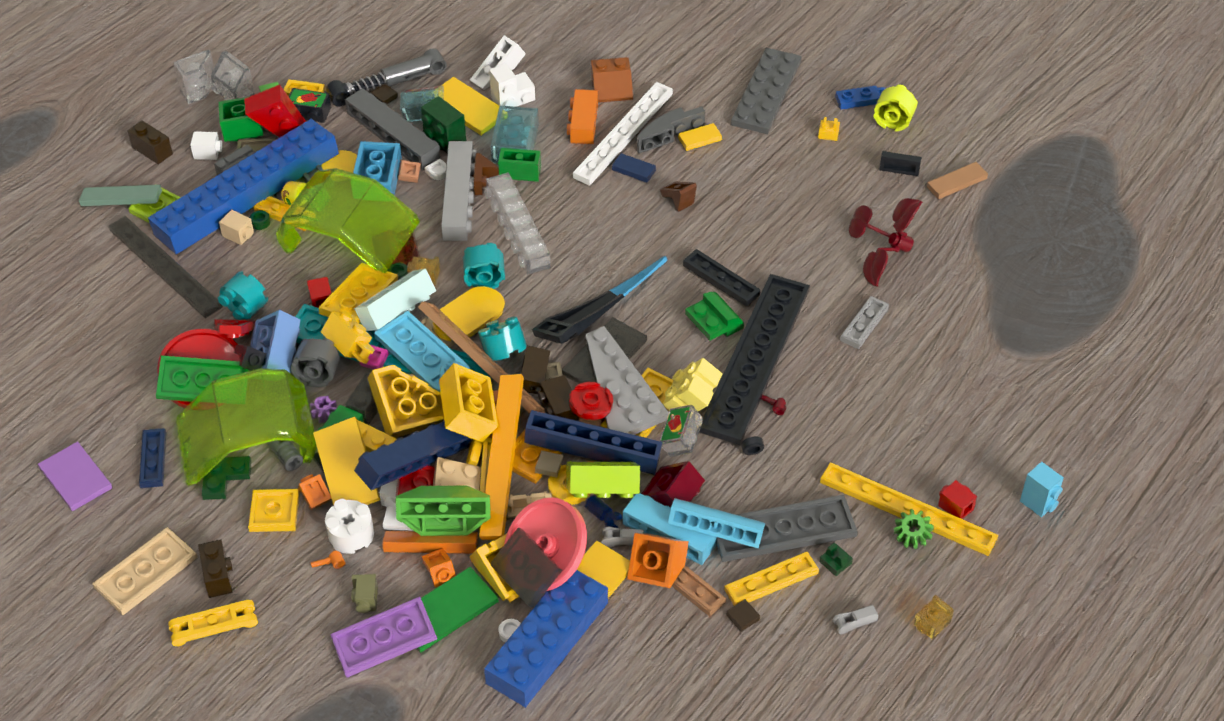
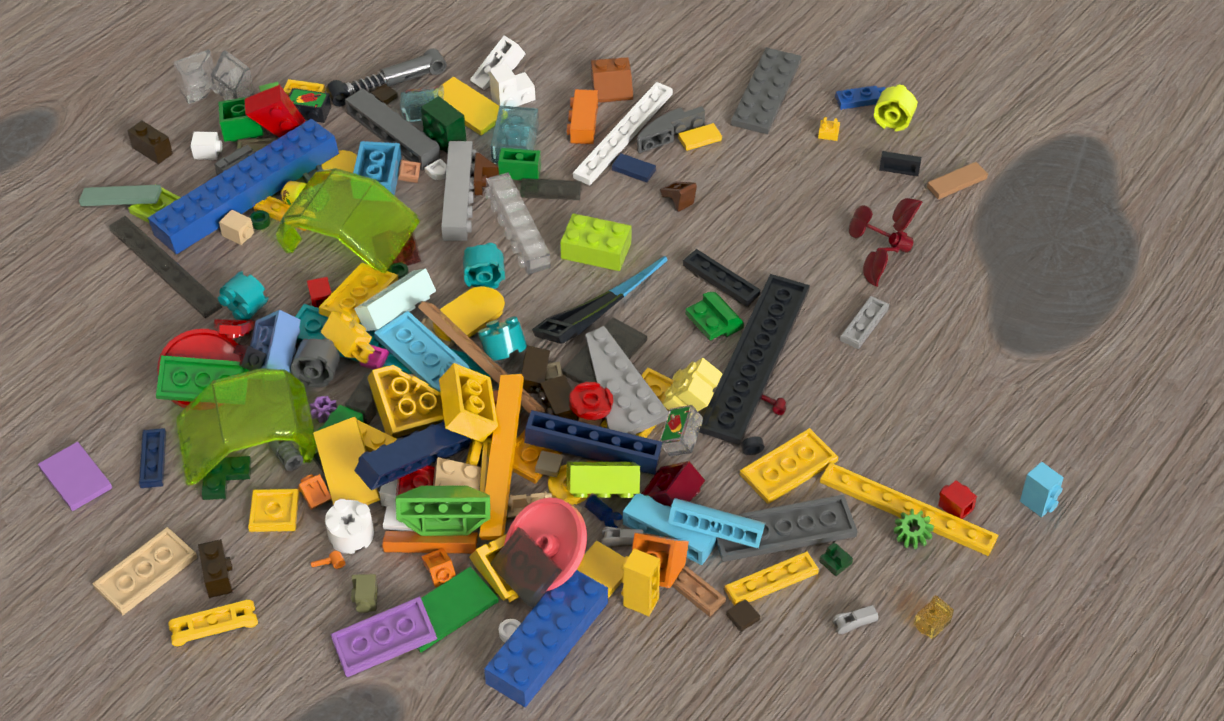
(431, 265): clear yellow brick -> none
(550, 189): none -> clear smoke tile
(596, 242): none -> lime brick
(640, 582): none -> yellow brick
(788, 466): none -> yellow tile

